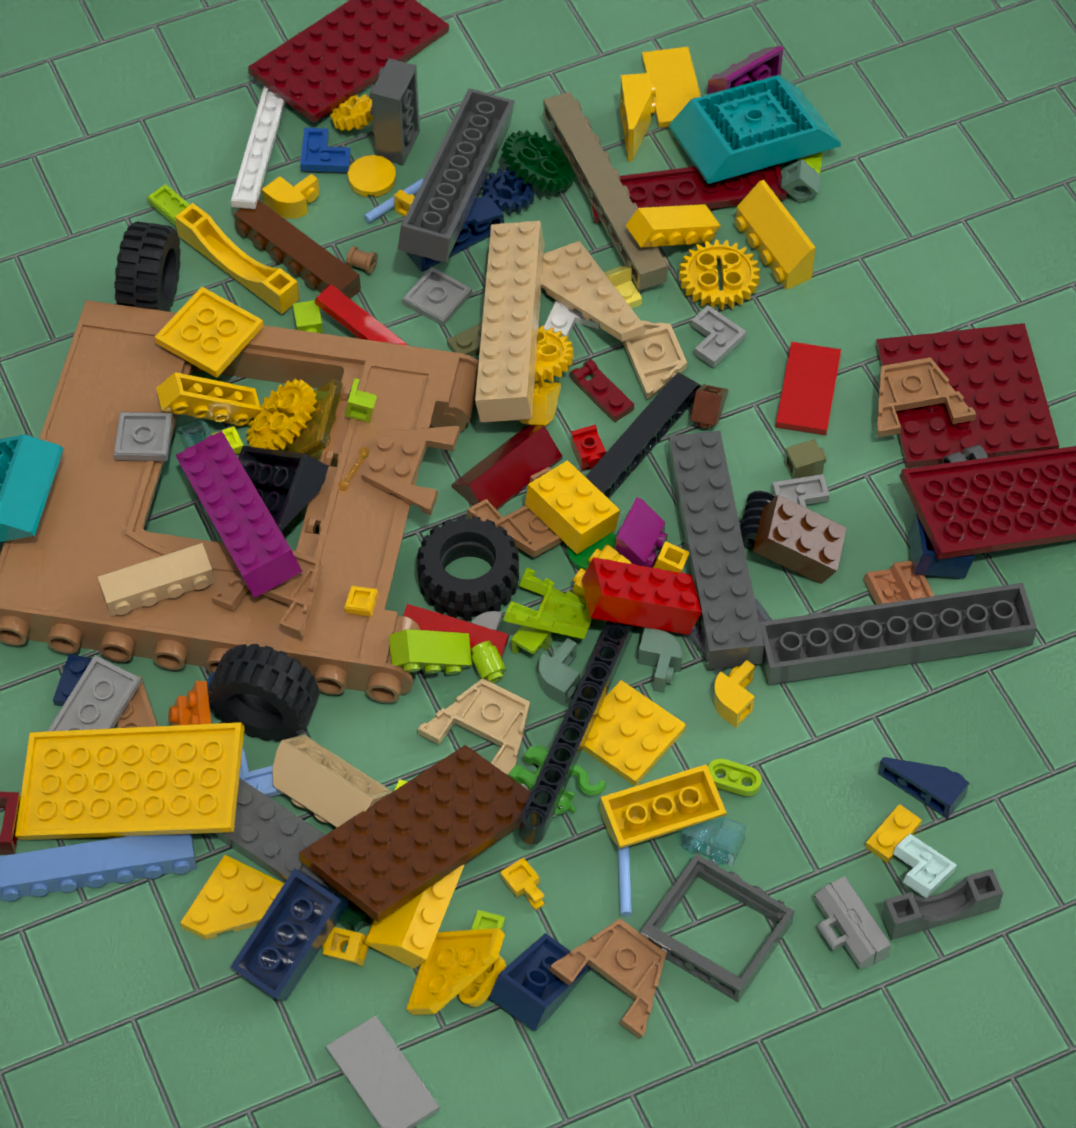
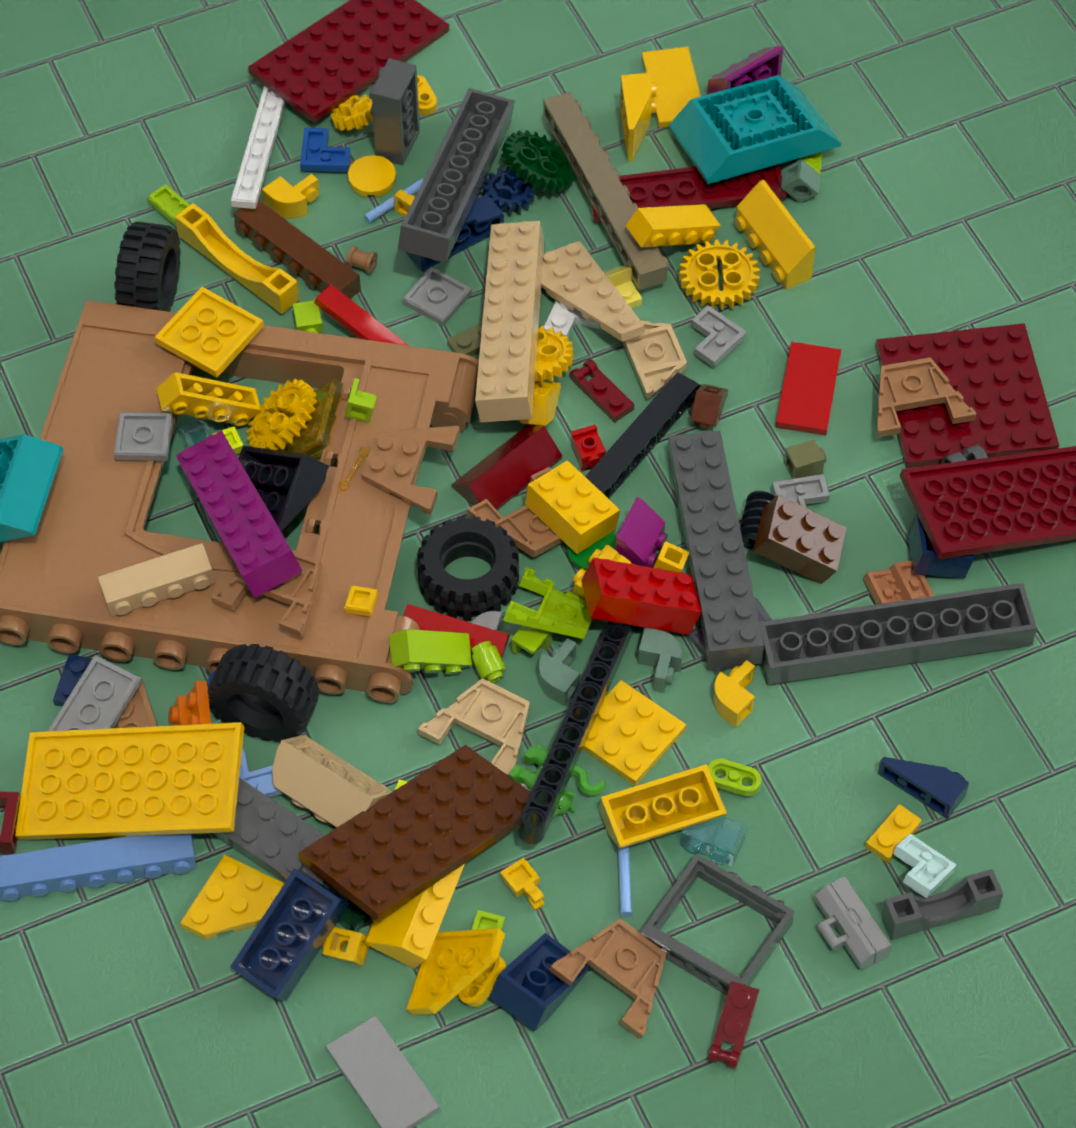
(426, 97): none -> yellow plate
(734, 1023): none -> dark red plate

